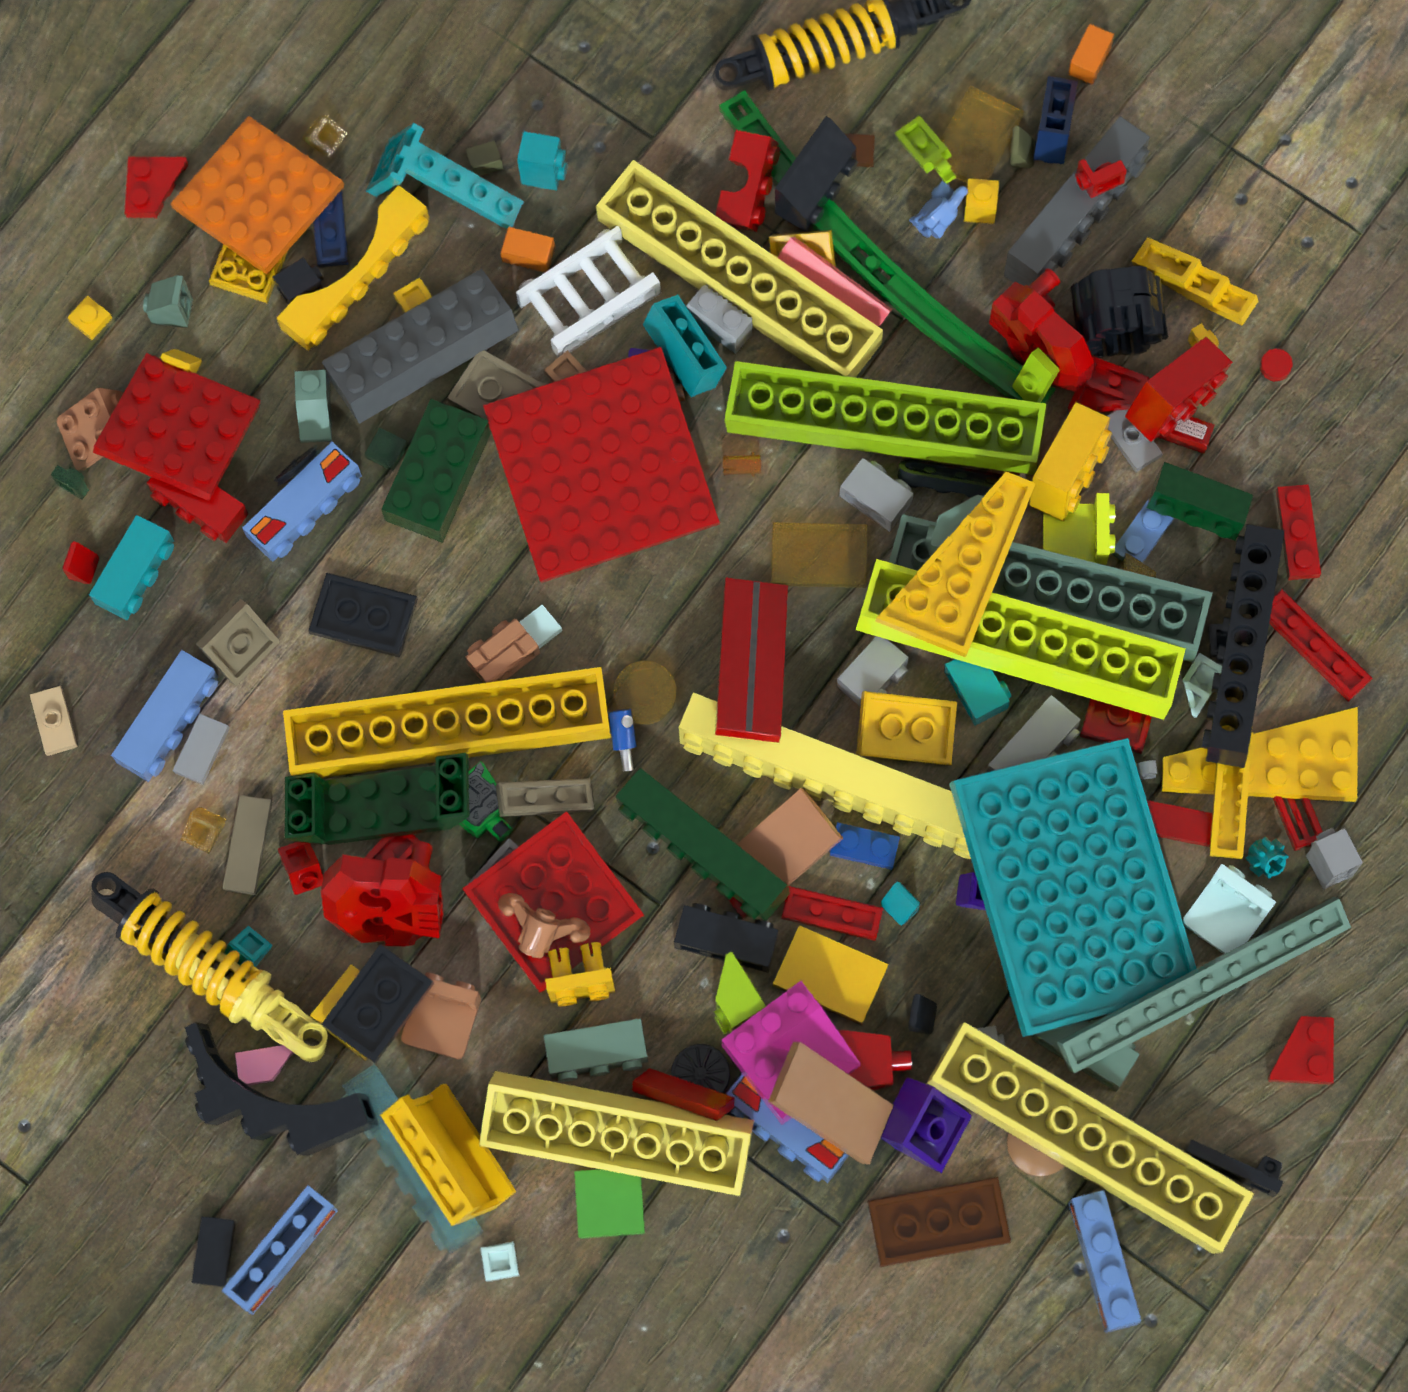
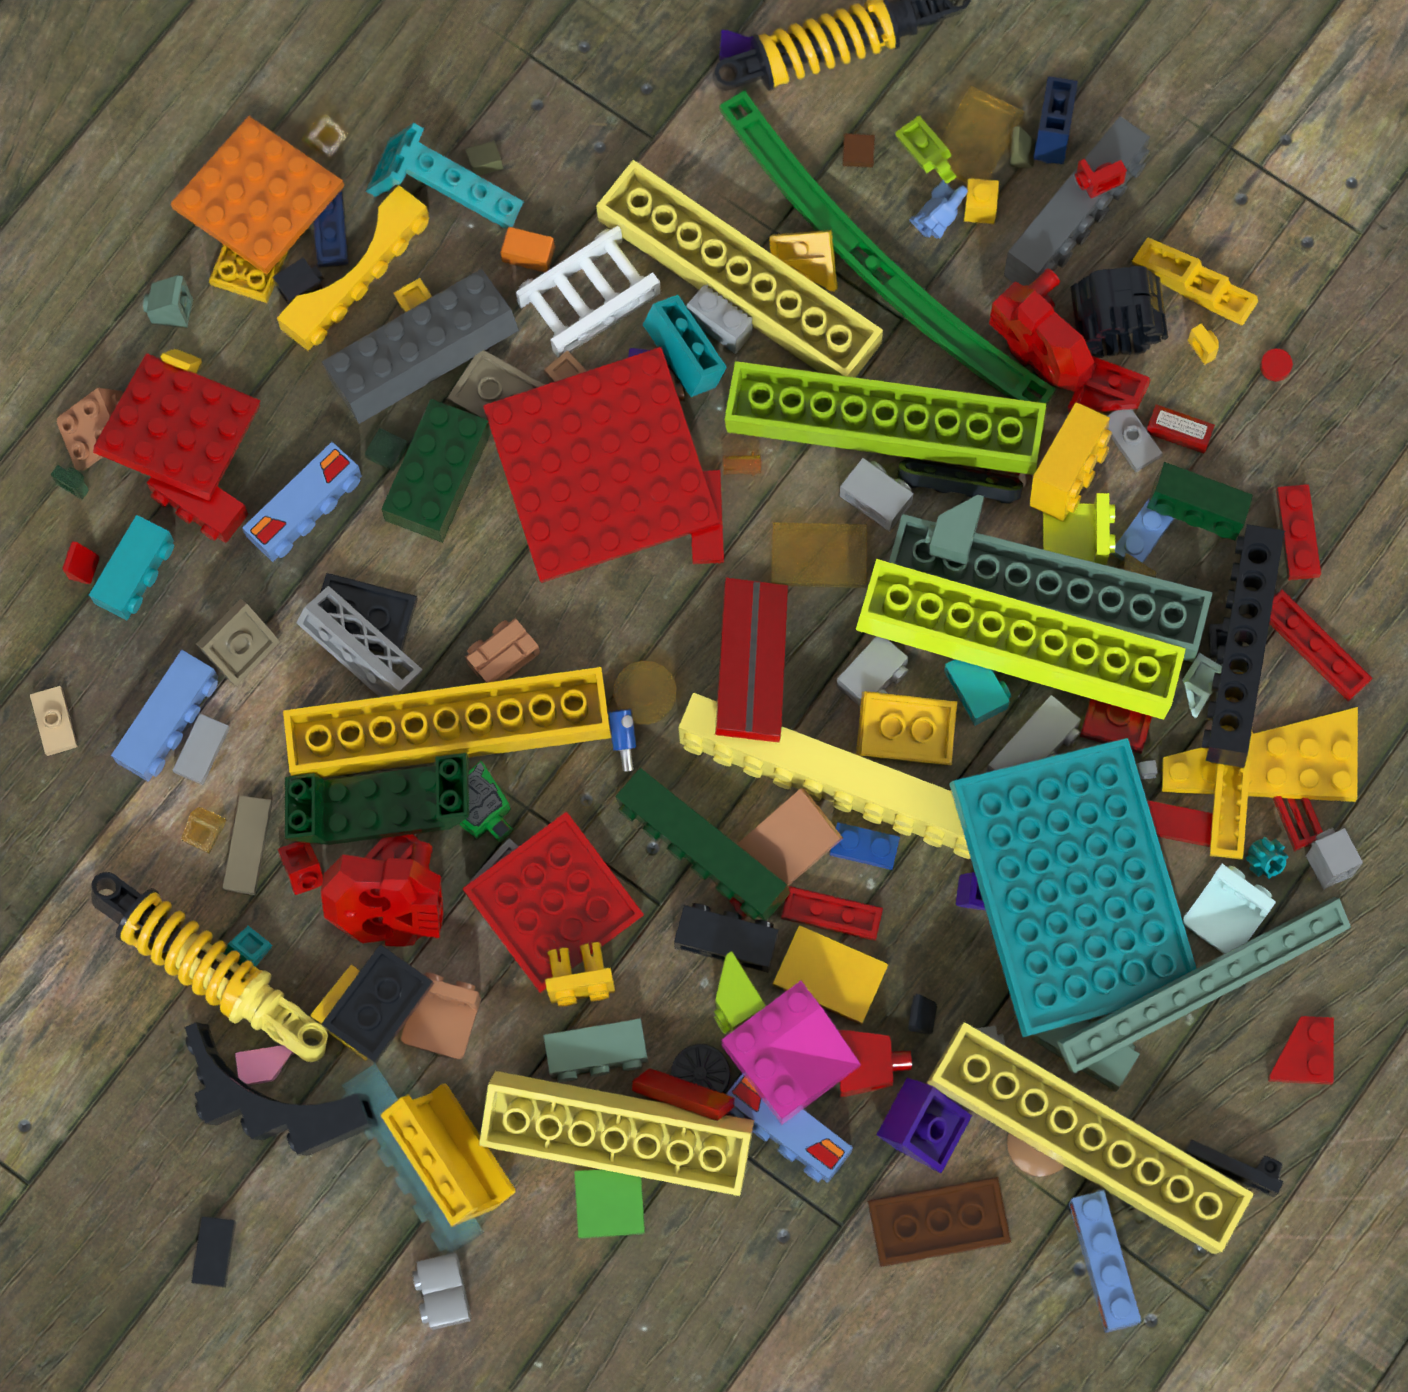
(89, 317): yellow plate -> none
(150, 183): red wing -> none
(280, 1250): medium blue brick -> none
(297, 465): black wheel -> none
(313, 405): sand green slope -> none
(353, 649): none -> light grey fence
(442, 1291): none -> light grey brick
(499, 1261): light aqua tile -> none
(540, 926): nougat piece -> none
(541, 161): teal brick -> none
(541, 626): light aqua tile -> none
(544, 797): dark tan tile -> none
(708, 543): none -> red tile
(733, 44): none -> dark purple slope
(745, 207): red arch -> none
(815, 176): black slope -> none
(830, 1103): medium nougat tile -> none
(833, 281): coral tile -> none
(900, 903): teal slope -> none
(956, 582): yellow wing -> none
(1035, 377): lime plate -> none
(1091, 54): orange piece -> none
(1179, 390): red brick -> none

